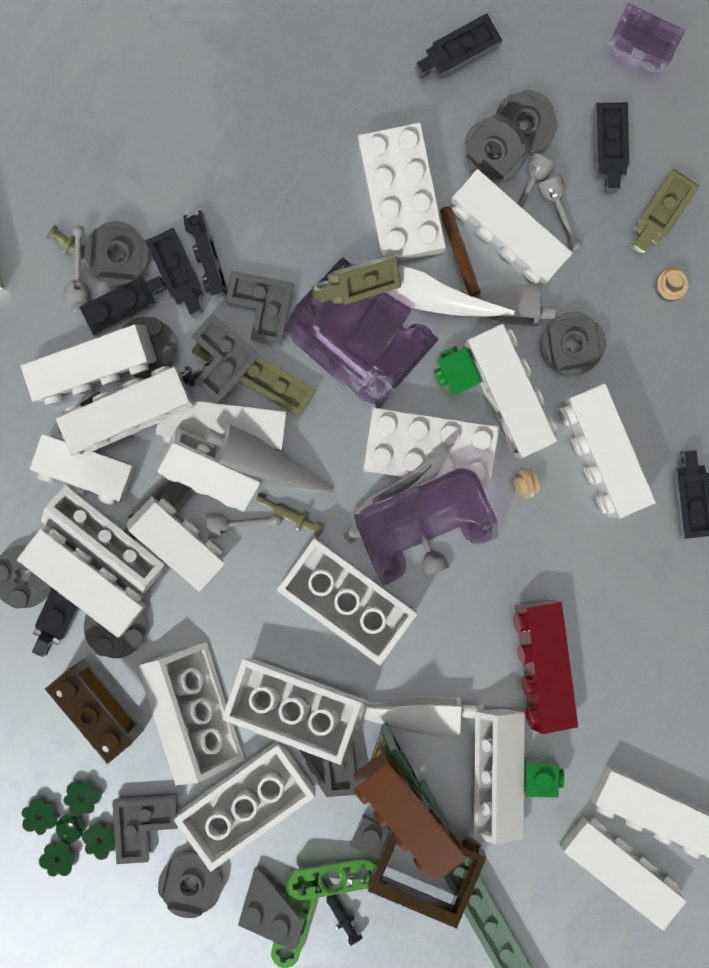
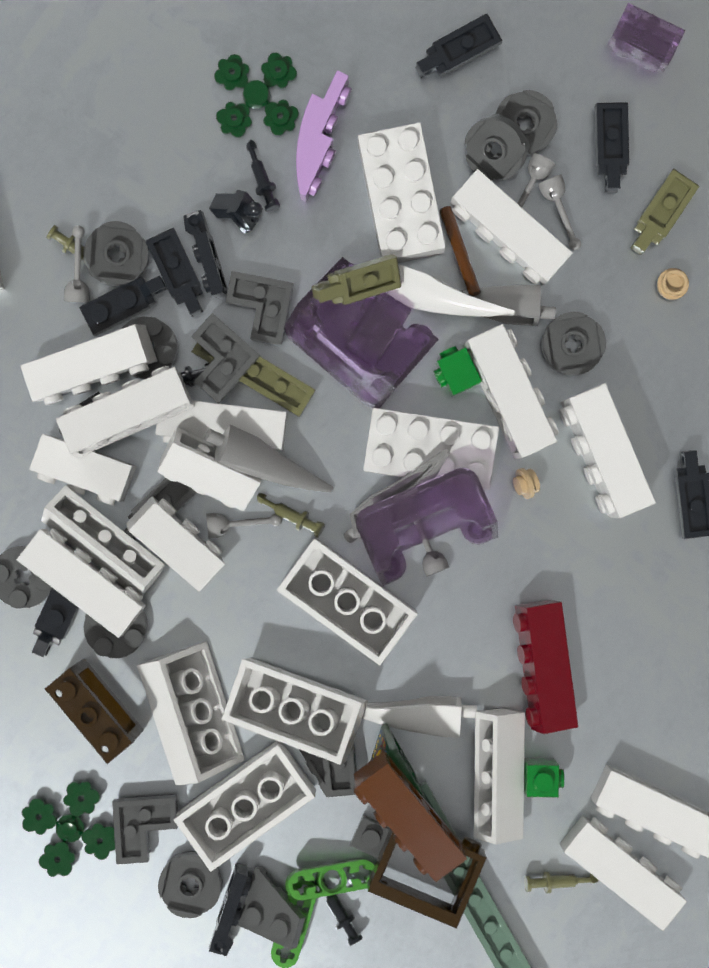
(230, 912): none -> black hinge
(238, 207): none -> black piece
(256, 95): none -> dark green plant
(264, 187): none -> black piece
(313, 146): none -> lavender slope
(558, 881): none -> olive piece

